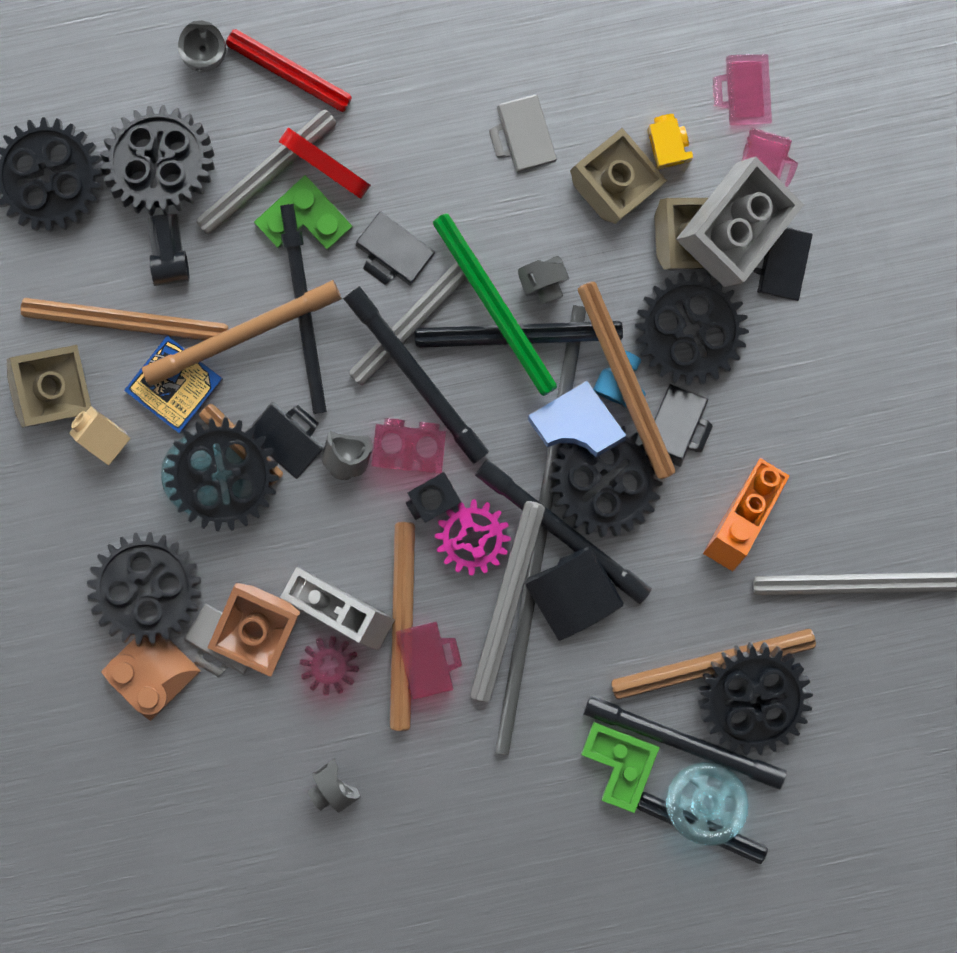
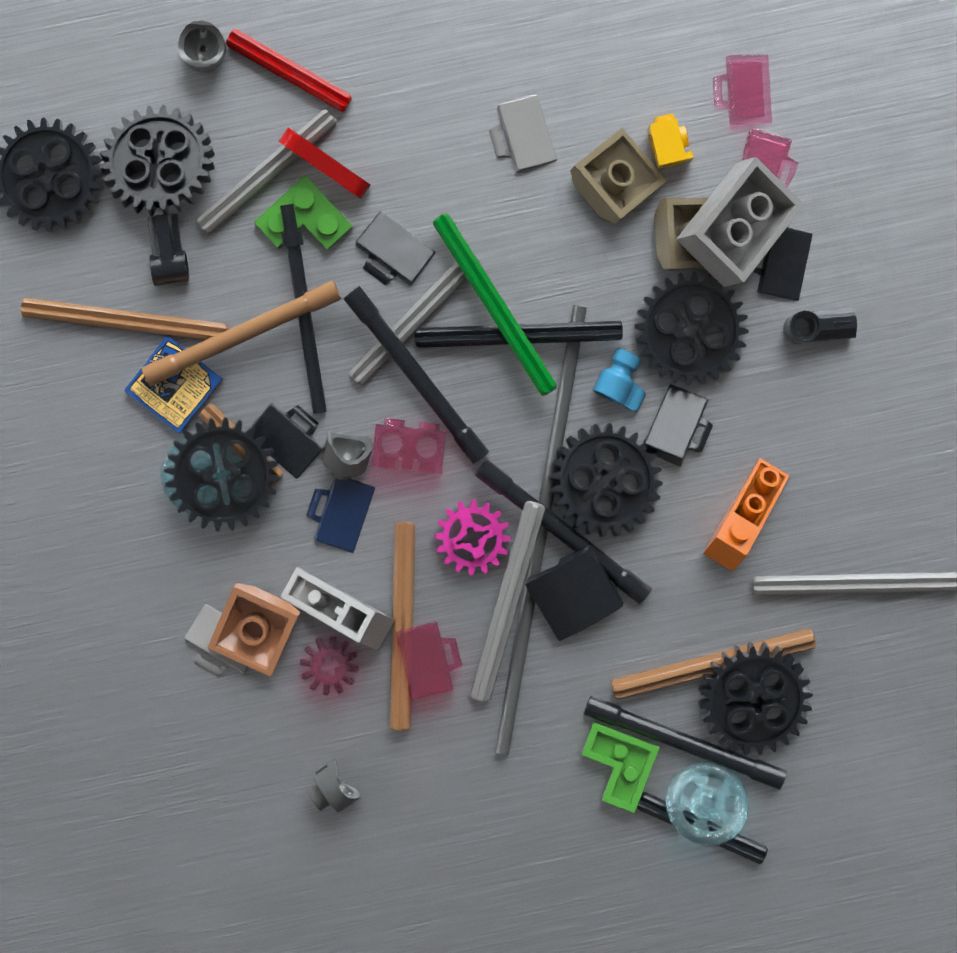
(47, 386): dark tan slope -> none
(98, 435): tan brick -> none
(117, 571): black gear -> none
(150, 674): nougat slope -> none
(342, 513): none -> dark blue piece
(445, 488): black brick -> none
(544, 279): dark grey piece -> none
(578, 419): tile -> none
(626, 380): medium nougat axle -> none
(823, 325): none -> black piece

